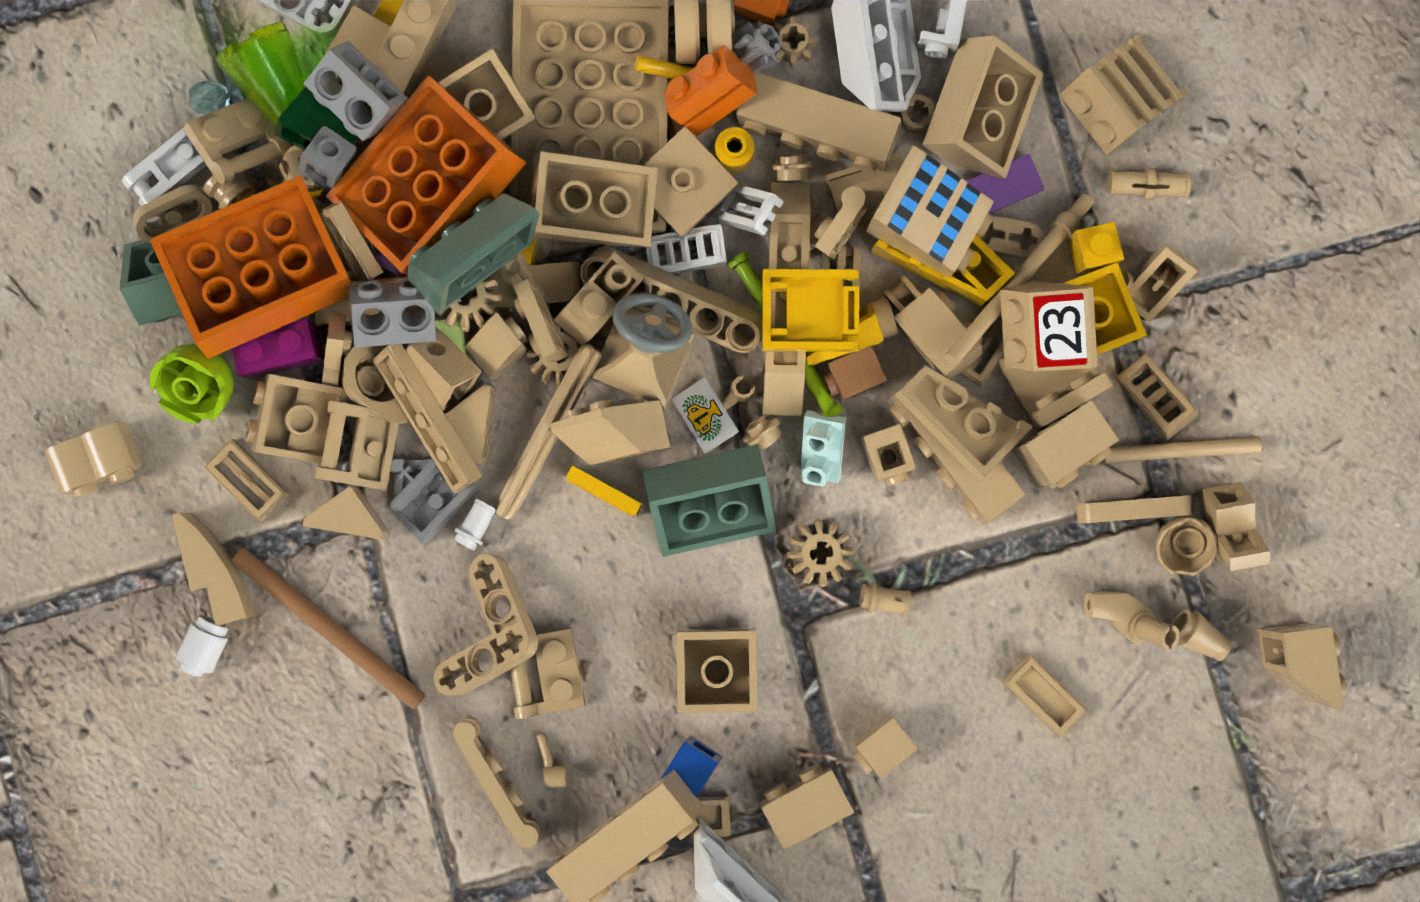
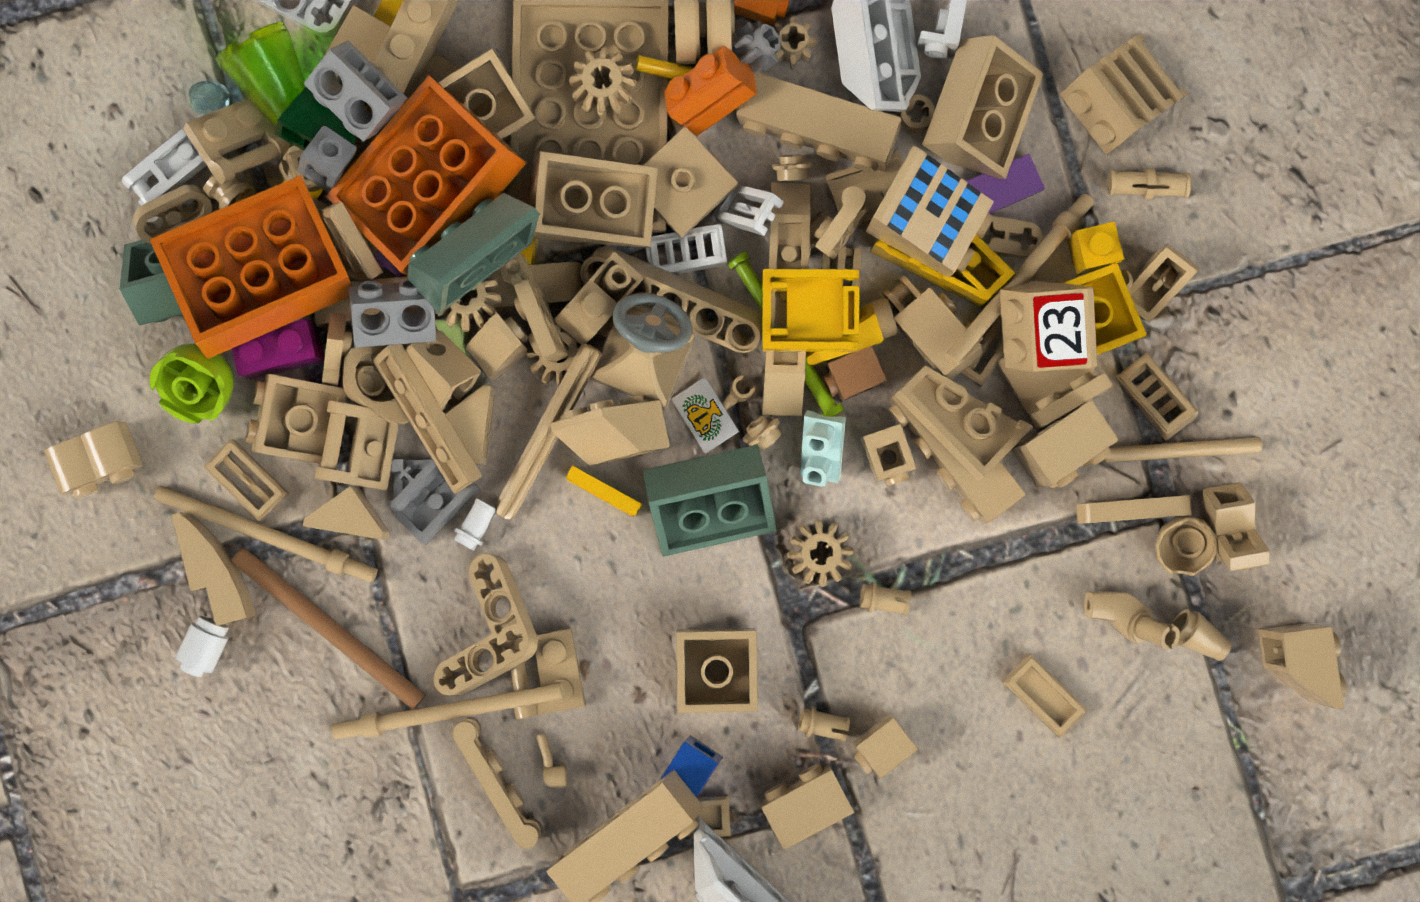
(335, 561): none -> tan bar
(374, 723): none -> tan bar
(604, 97): none -> tan gear
(734, 162): yellow brick -> none
(823, 724): none -> tan pin

